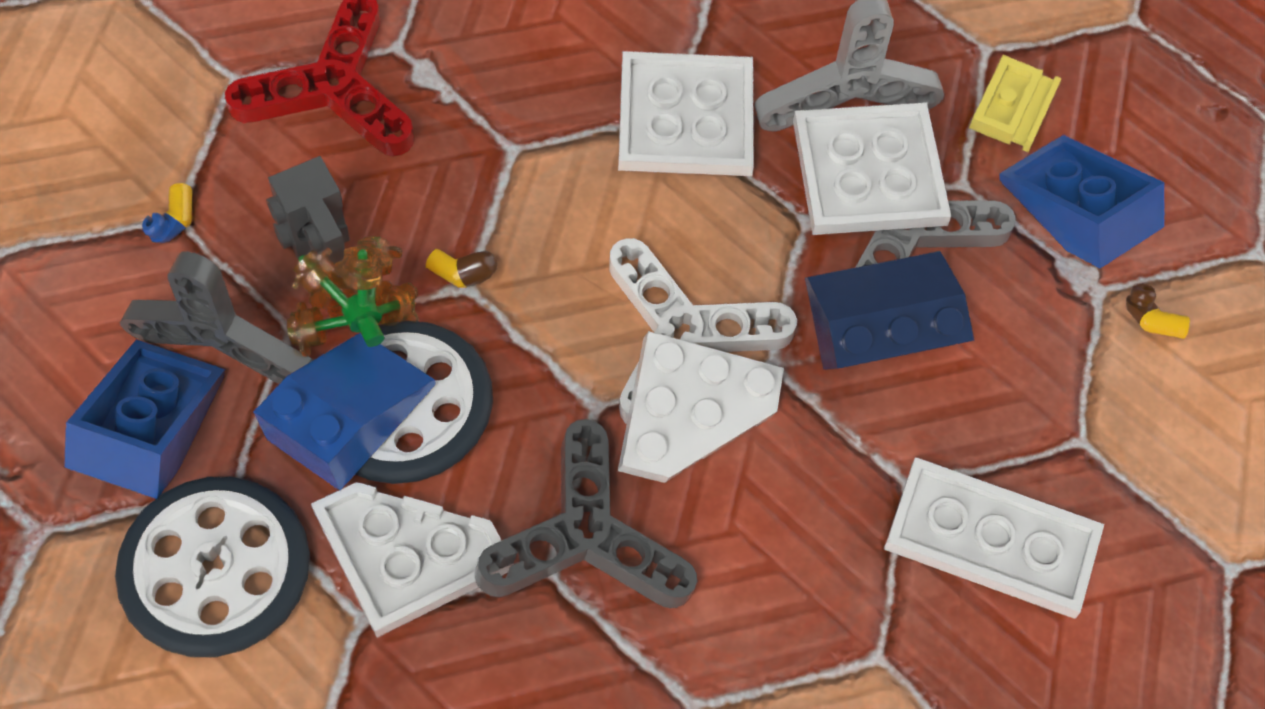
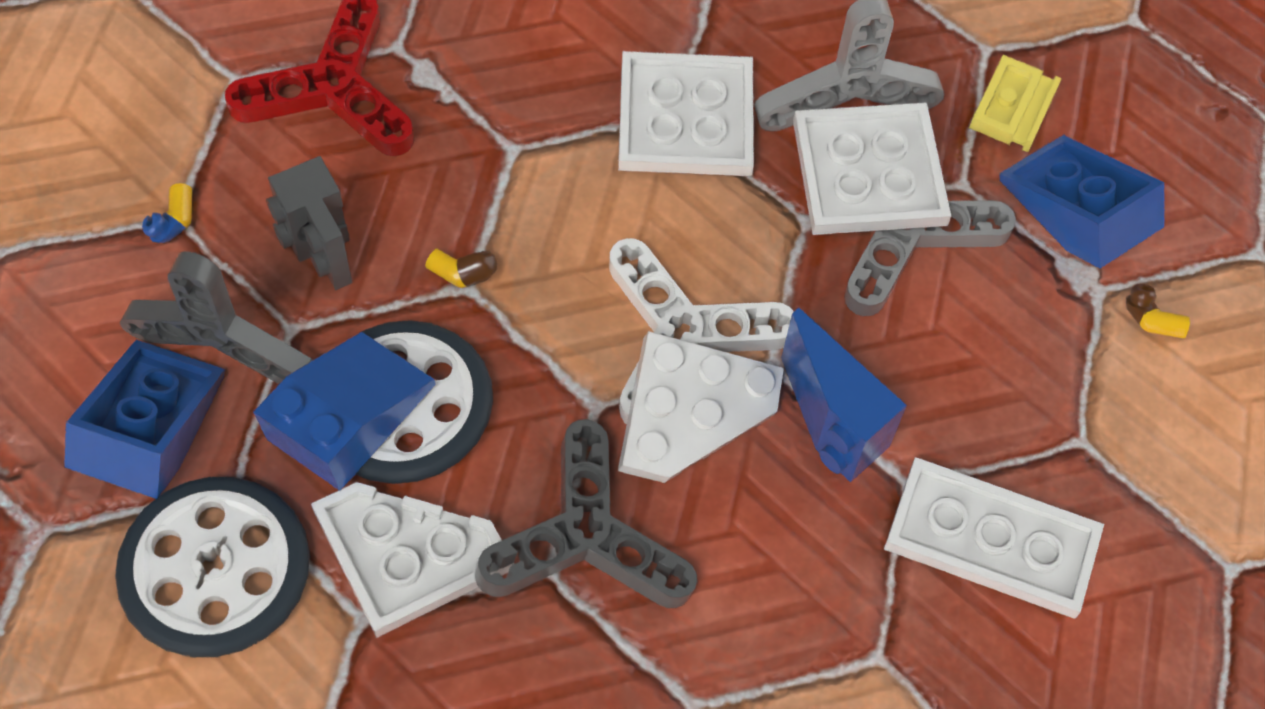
(350, 294): clear orange plant -> none
(841, 401): none -> blue slope
(887, 310): dark blue slope -> none

